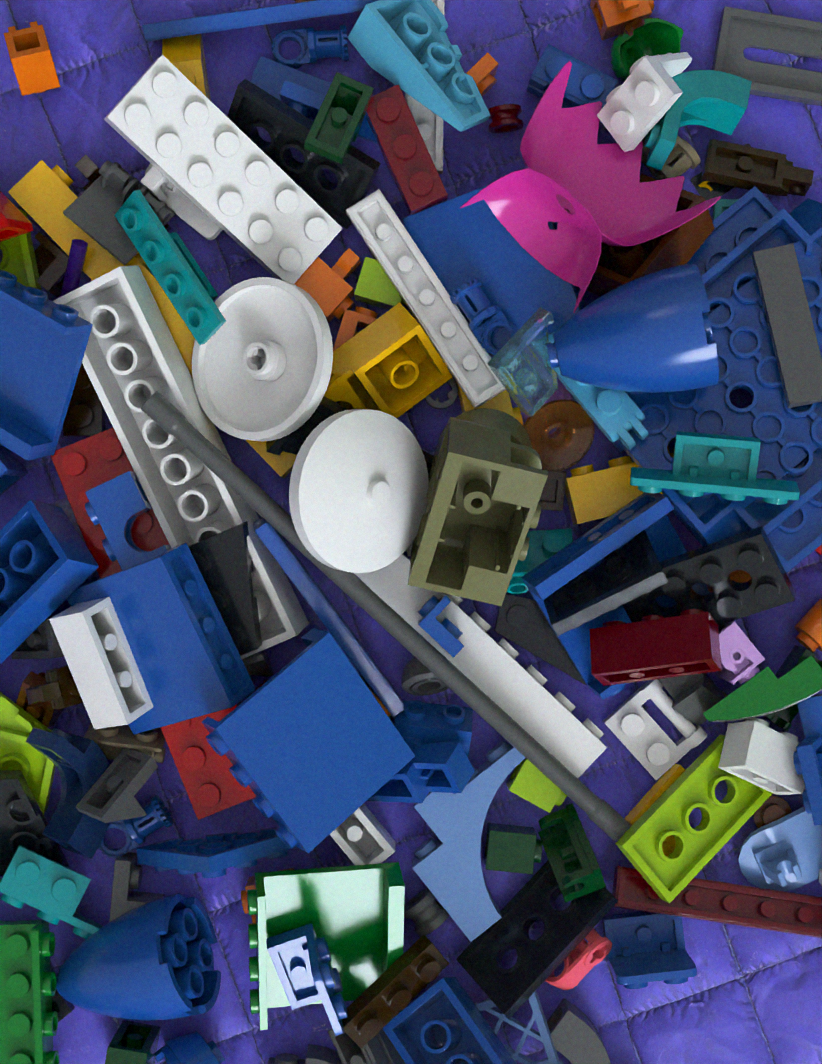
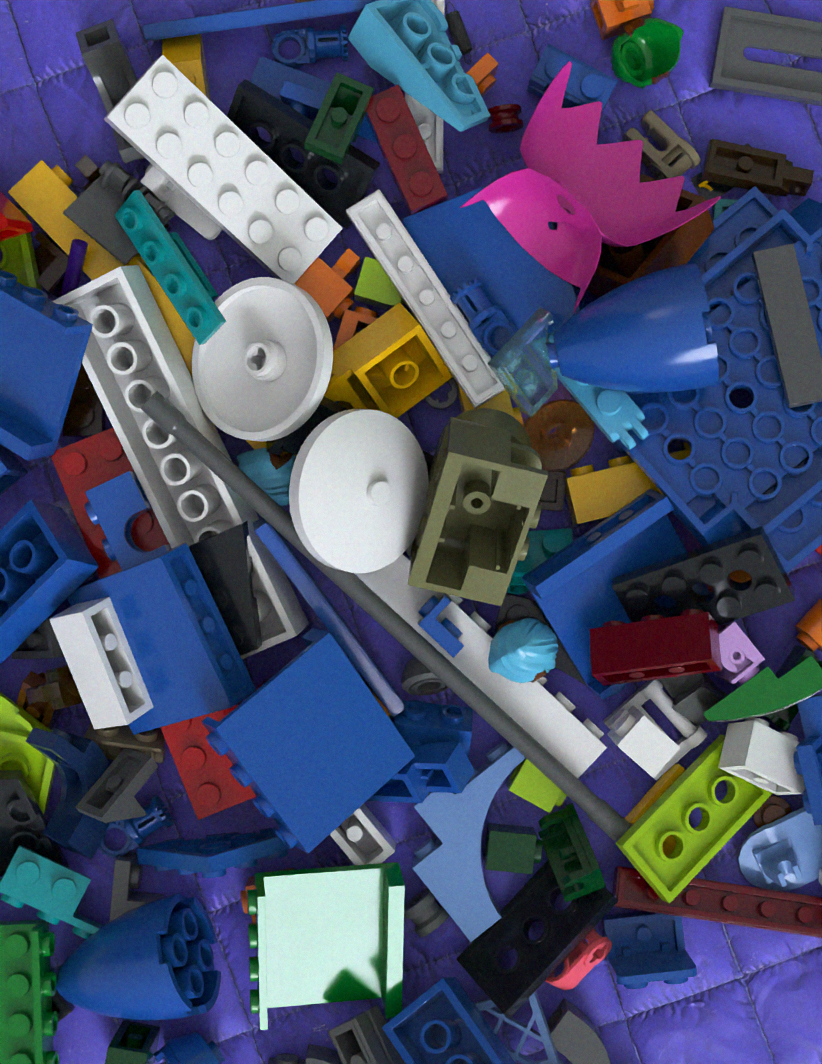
(31, 59): orange brick -> none
(111, 72): none -> dark grey arch
(258, 664): dark grey slope -> none
(269, 472): none -> medium azure hair
(307, 974): blue bracket -> none
(393, 991): dark brown plate -> none
(458, 32): none -> dark grey piece
(523, 650): none -> medium azure hair
(616, 581): black wing -> none
(642, 740): none -> white brick
(643, 98): white bracket -> none
(707, 100): teal arch -> none
(715, 466): teal bracket -> none

